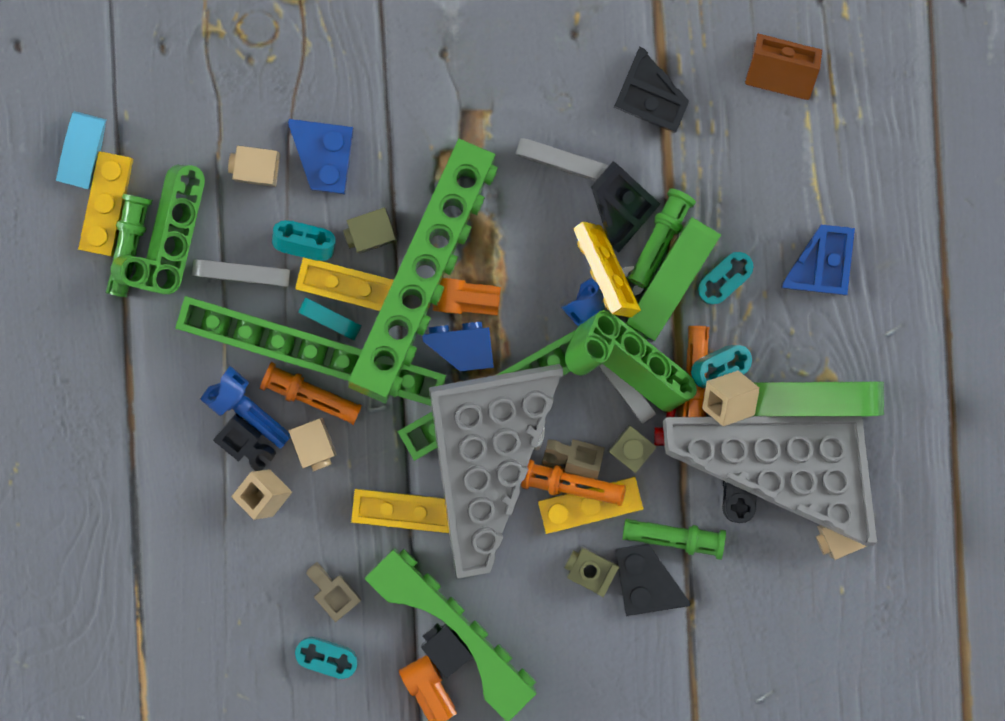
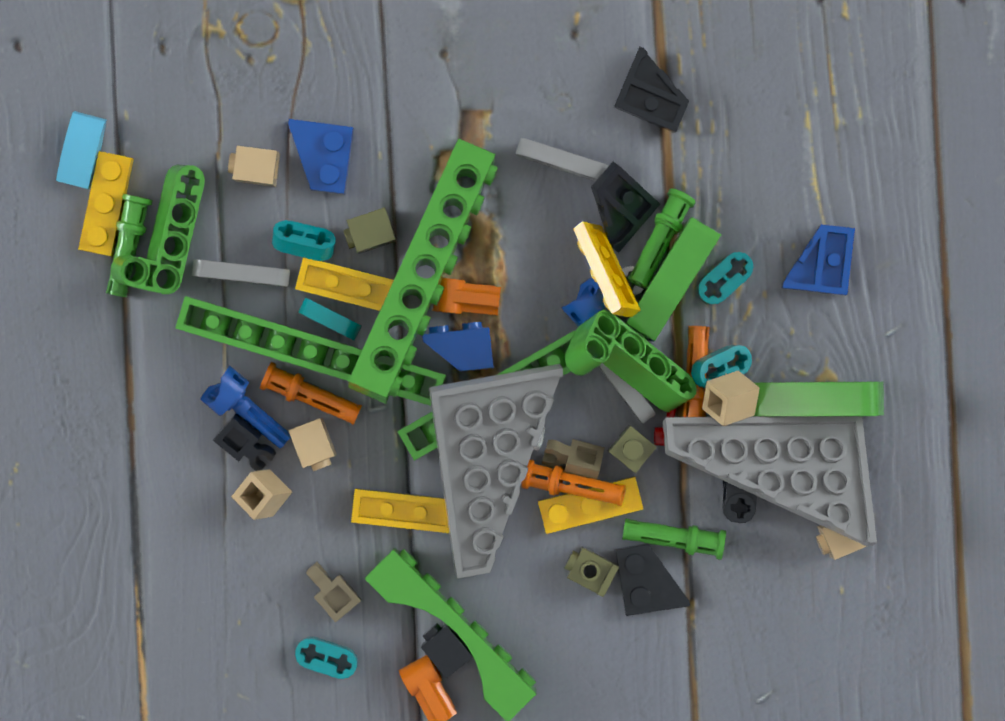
(784, 67): dark orange panel -> none

